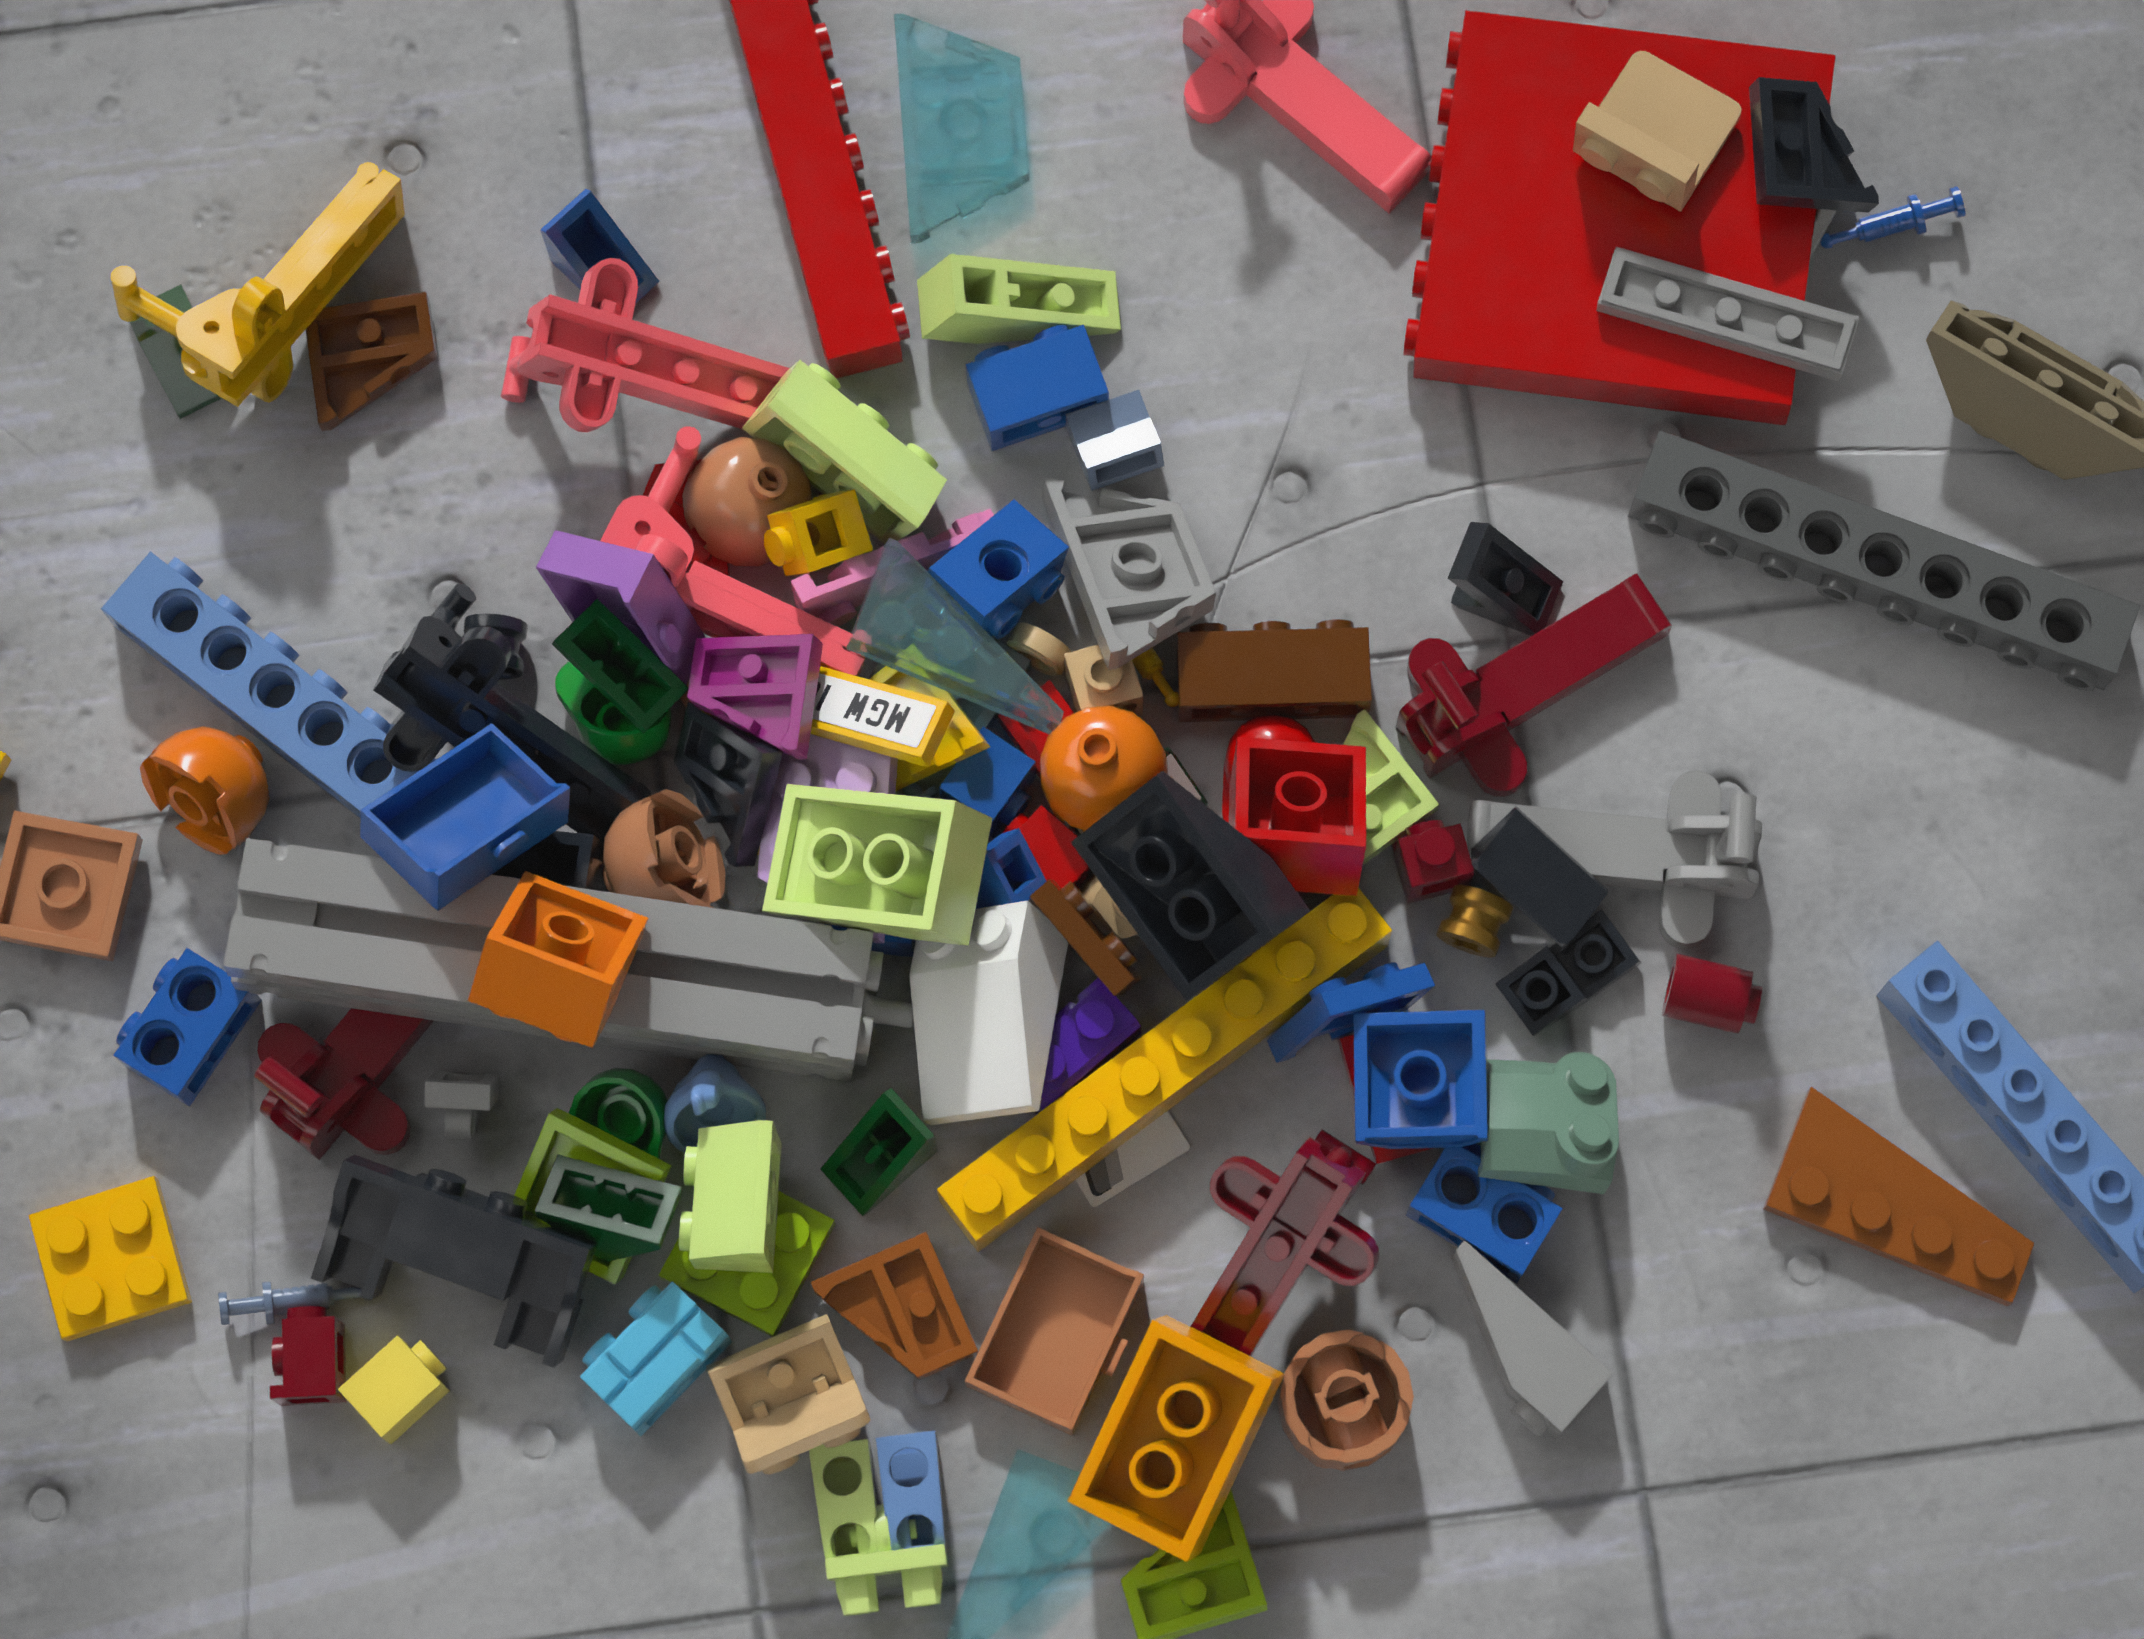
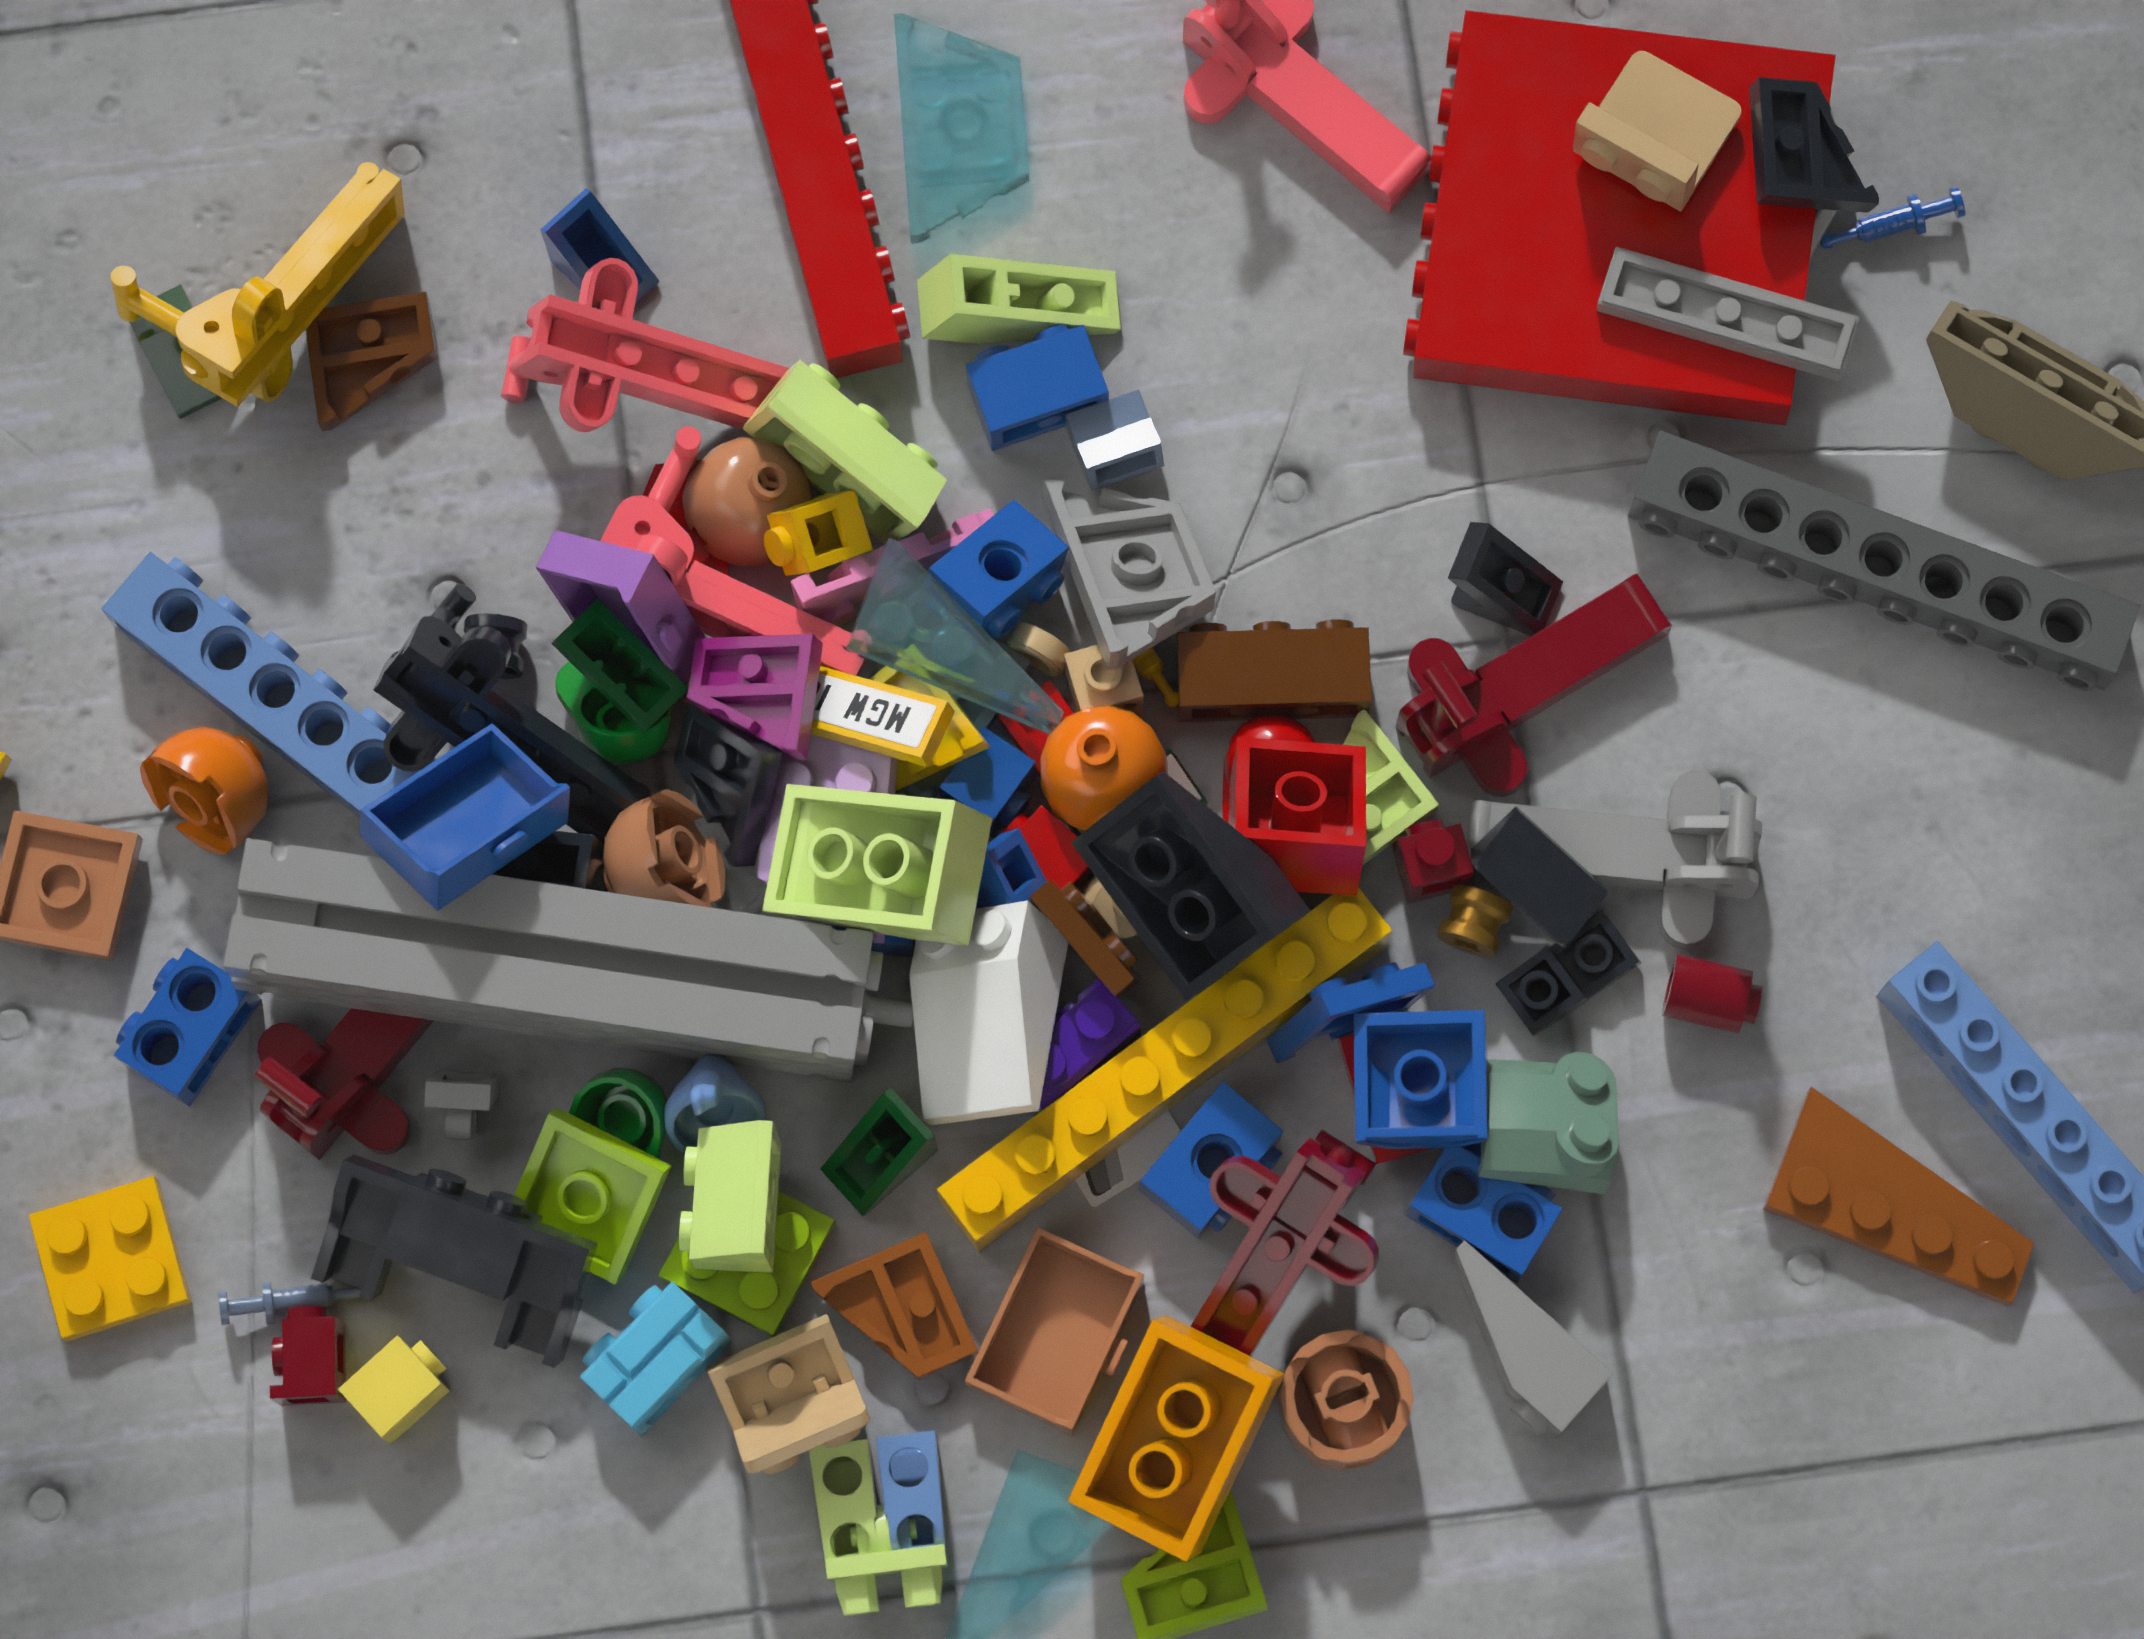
(557, 959): orange slope -> none
(608, 1206): dark green slope -> none
(1223, 1124): none -> blue brick

